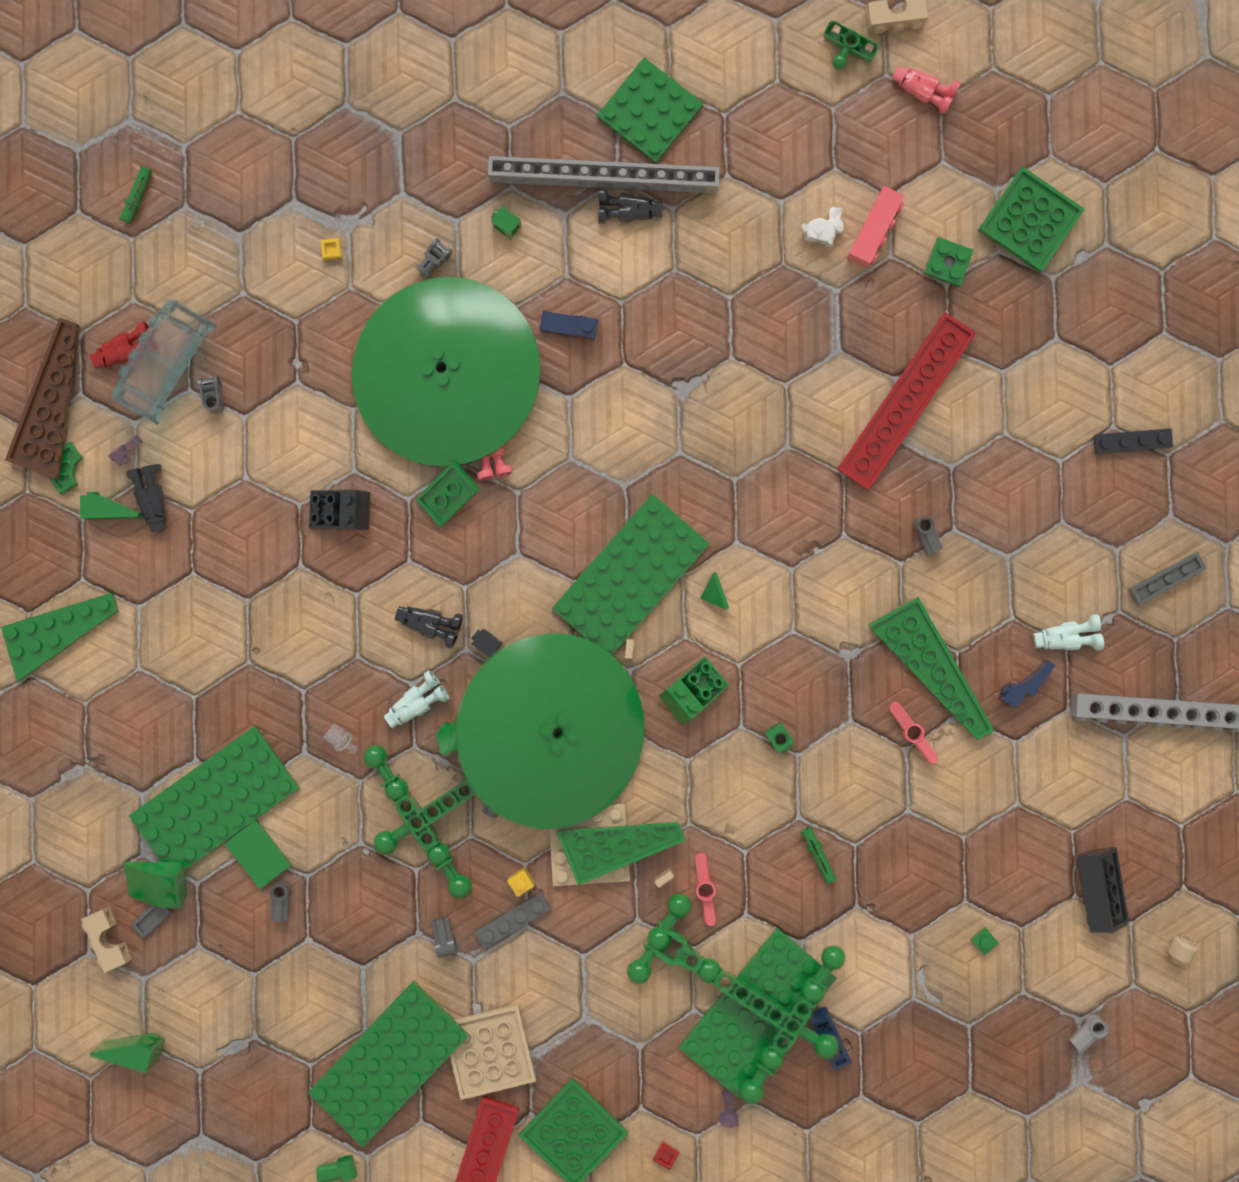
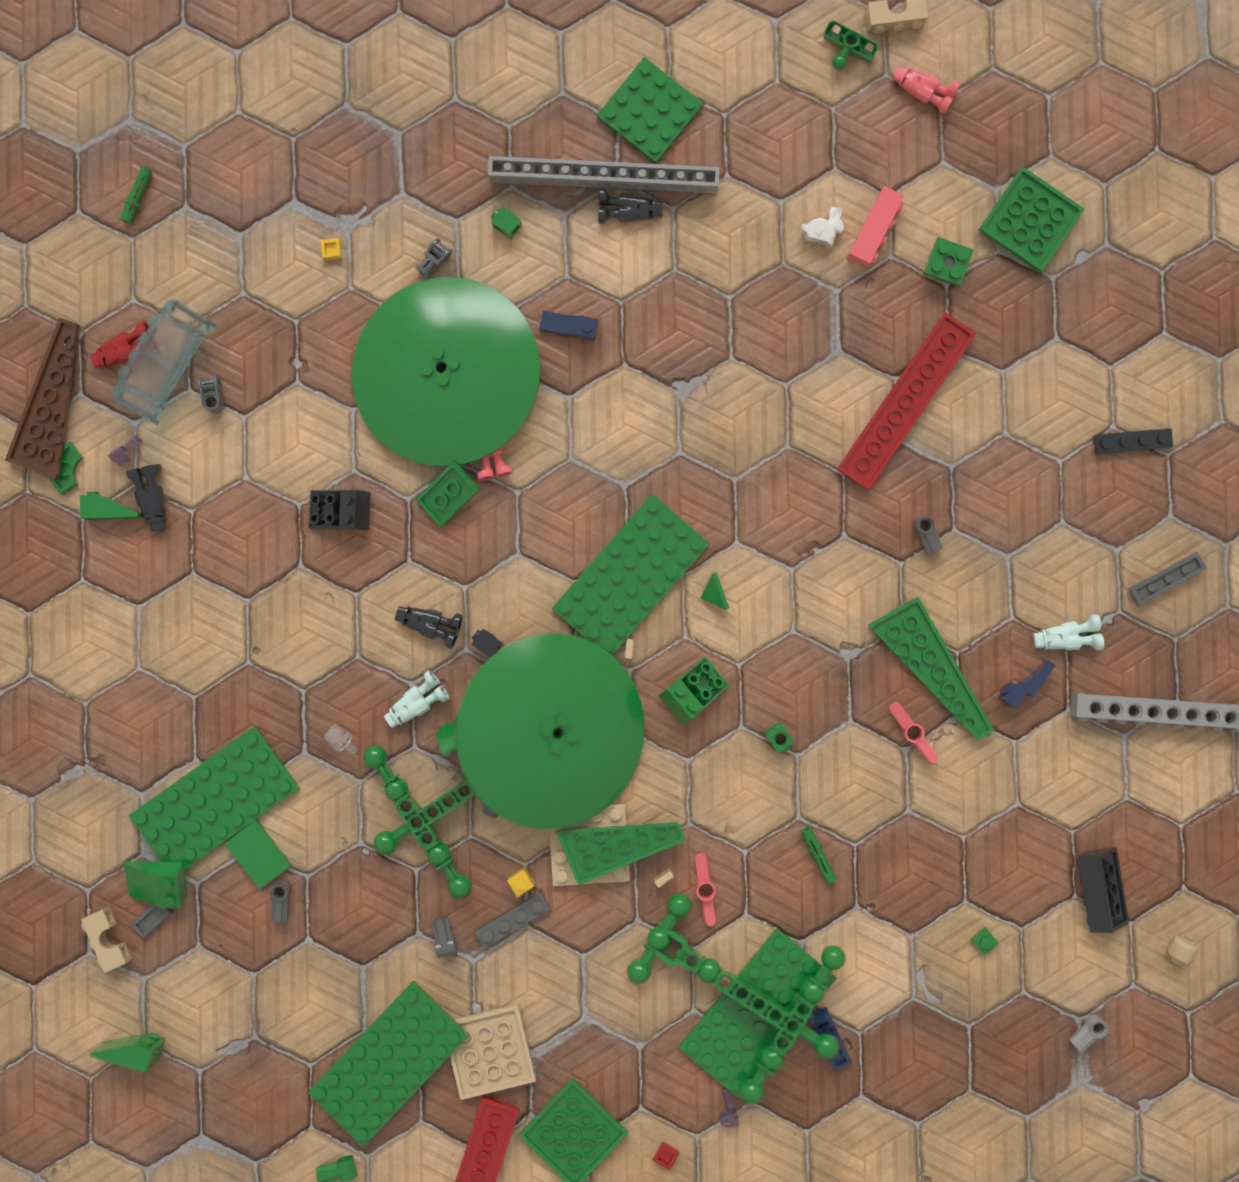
(47, 635): green wing -> none

